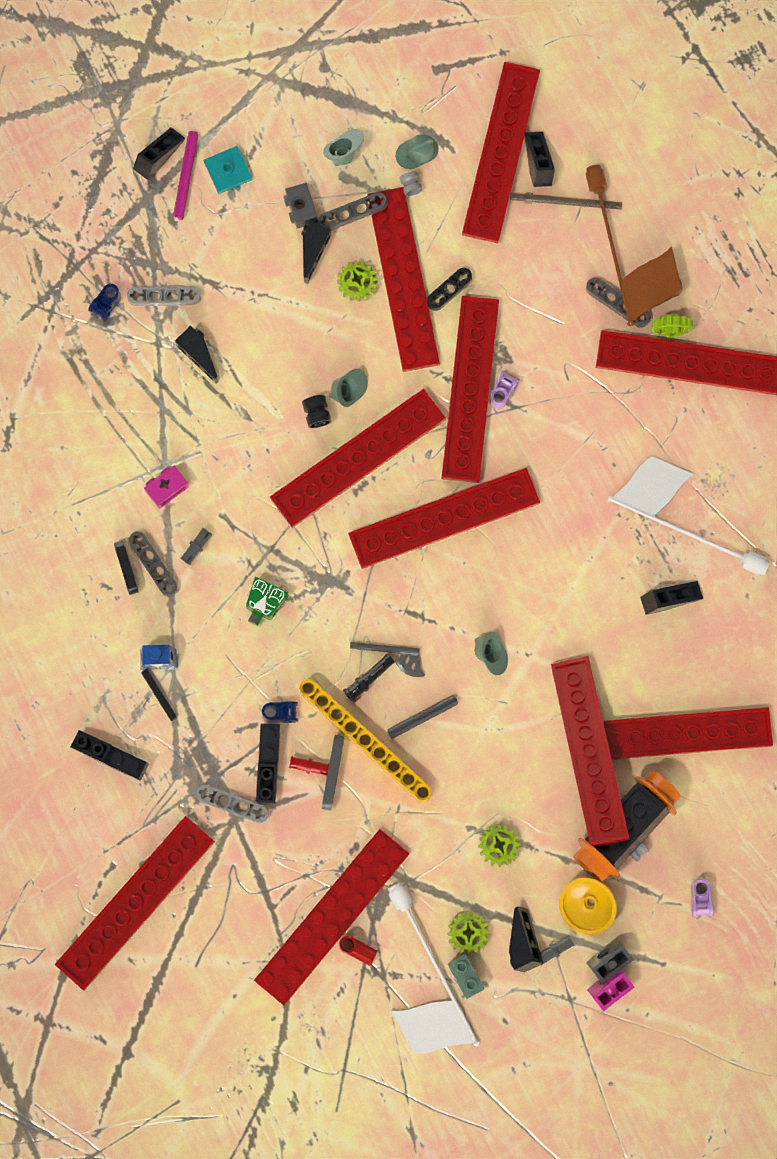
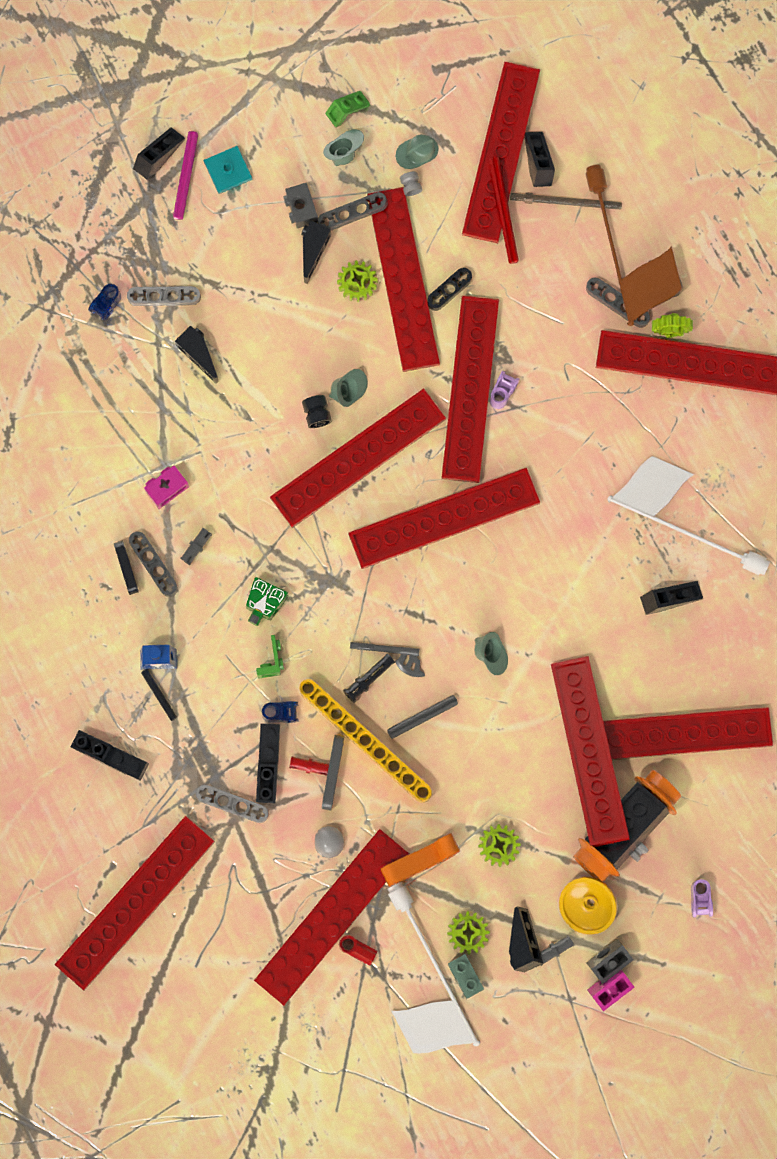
(267, 670): none -> bright green bracket
(329, 842): none -> light grey hair
(346, 105): none -> bright green bracket
(420, 860): none -> orange beam
(503, 210): none -> red axle

